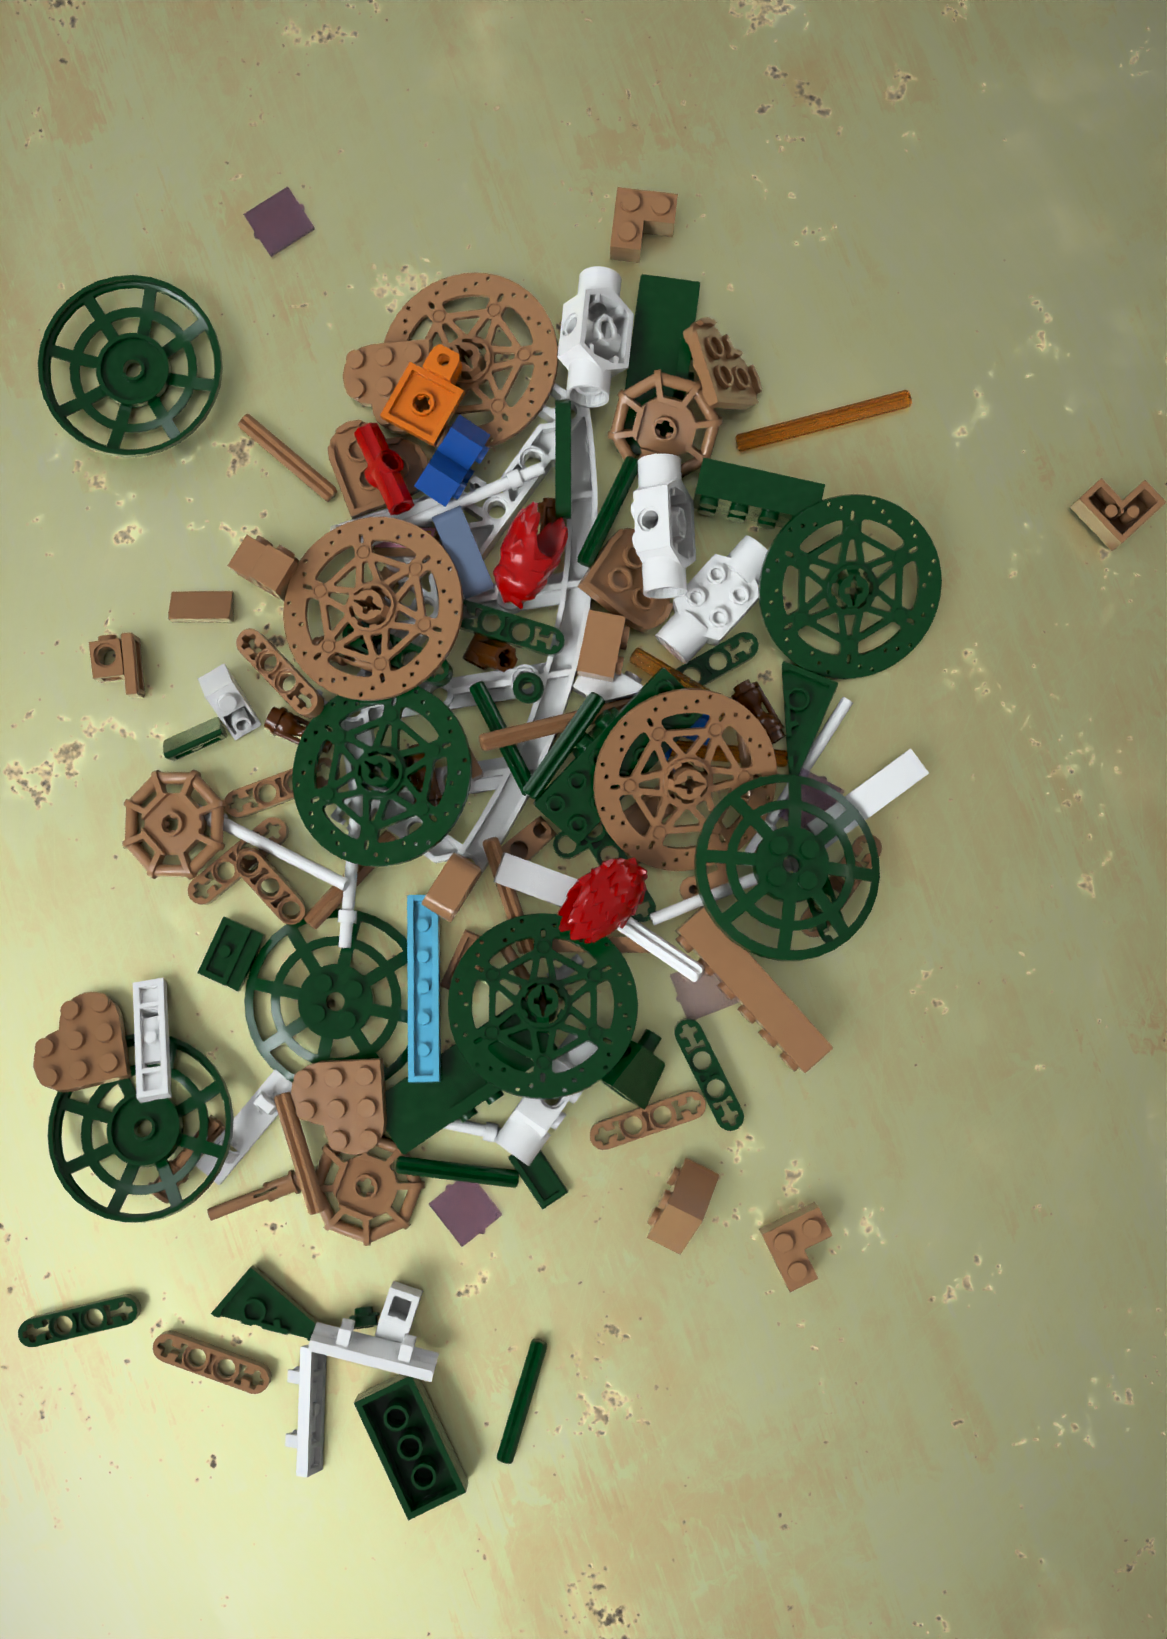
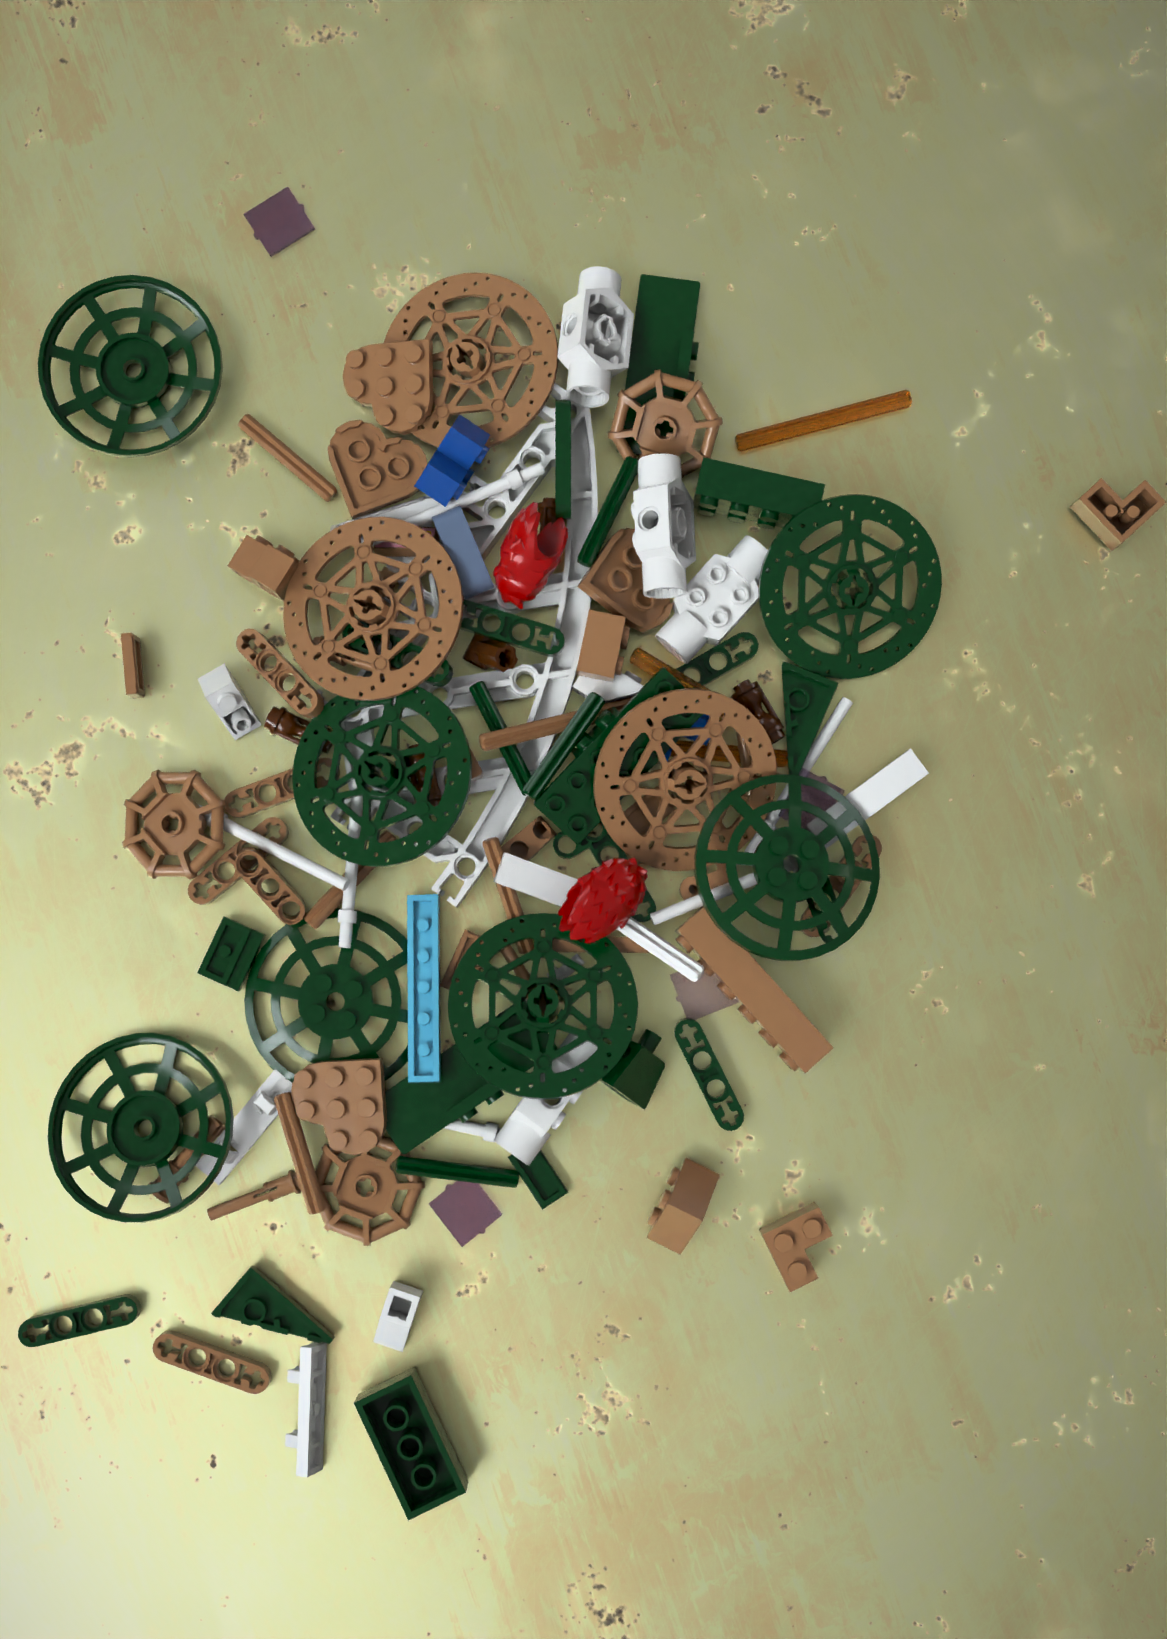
(86, 1048): medium nougat plate -> none
(100, 671): medium nougat brick -> none
(151, 1040): white hinge -> none
(194, 739): dark green slope -> none
(201, 606): medium nougat slope -> none
(364, 1317): dark green plate -> none
(374, 1351): white hinge -> none
(384, 469): red piece -> none
(434, 383): orange plate -> none
(452, 887): medium nougat beam -> none
(521, 1401): dark green axle -> none
(525, 678): dark green plate -> none
(638, 214): medium nougat brick -> none
(649, 1125): medium nougat beam -> none
(721, 370): medium nougat plate -> none

